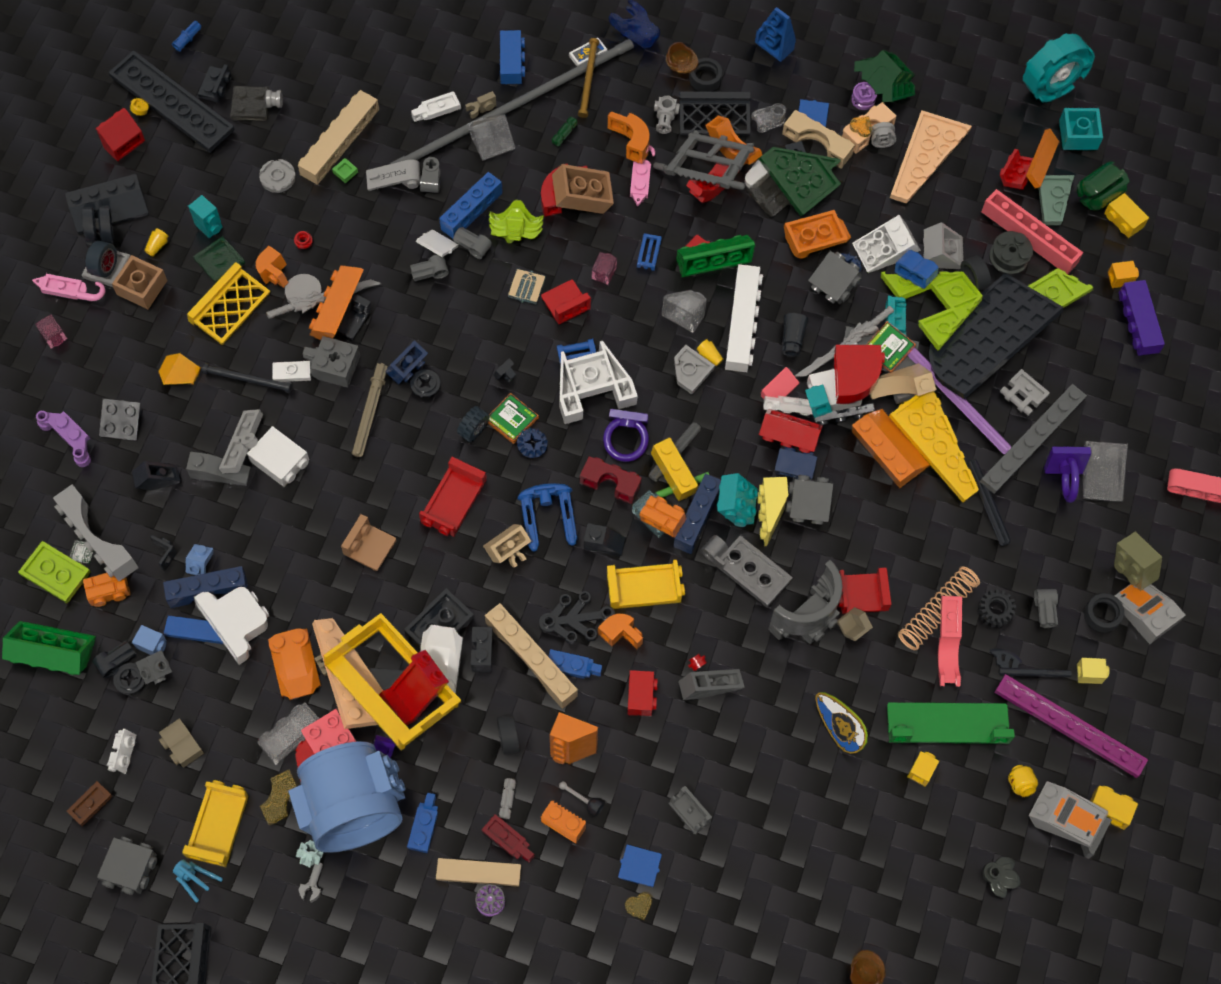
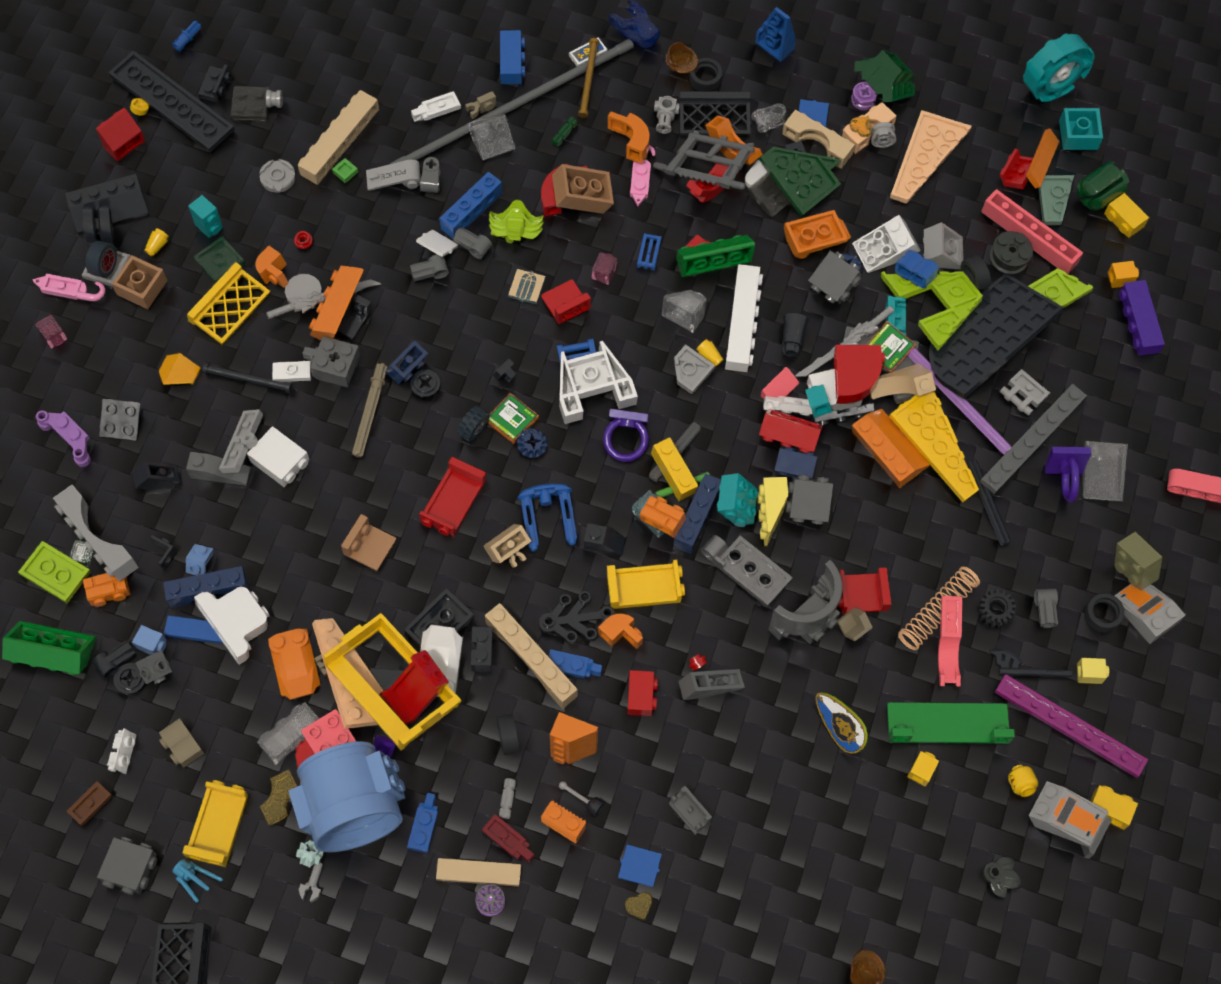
(597, 471): dark red arch -> none

